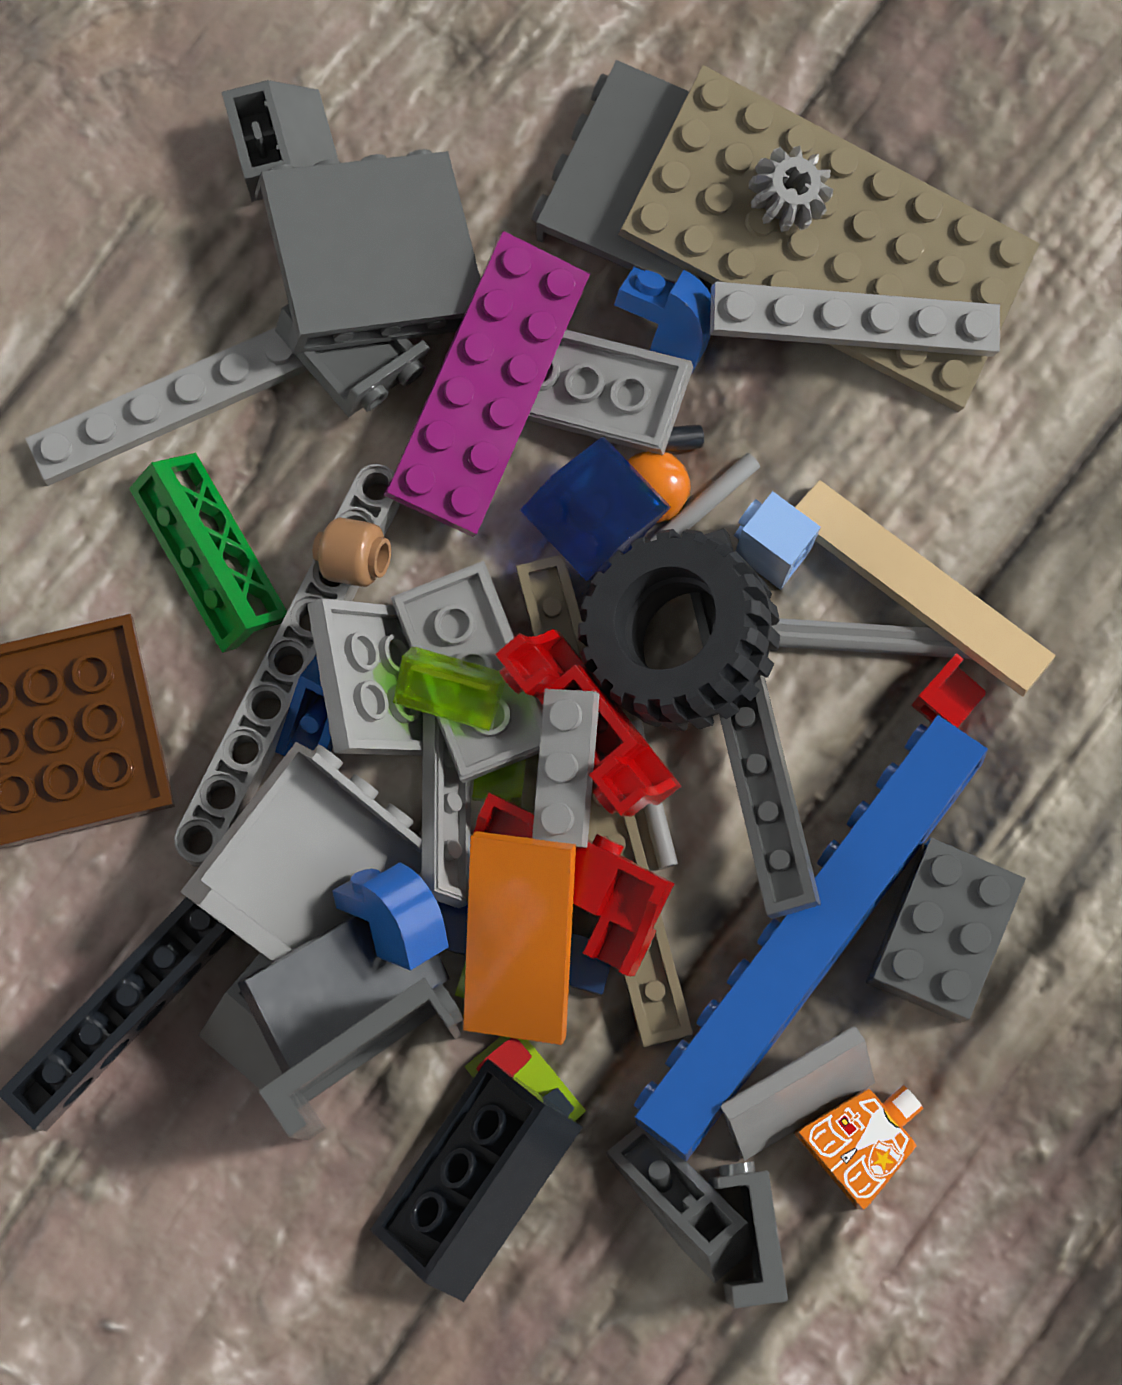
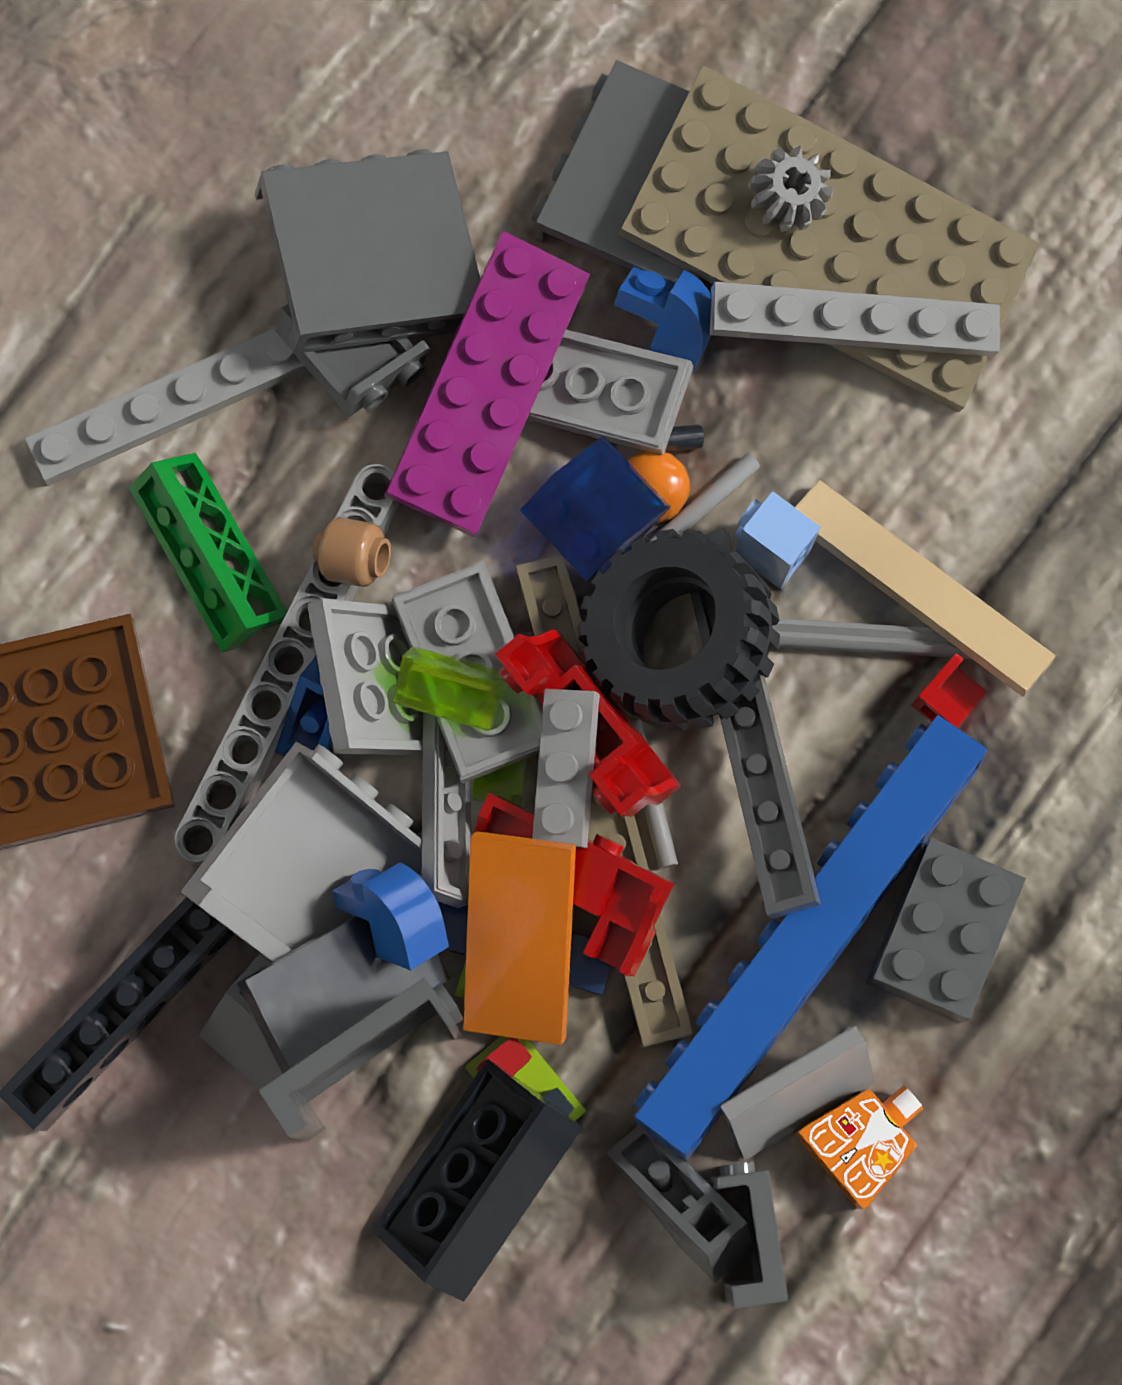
(277, 126): dark grey slope -> none

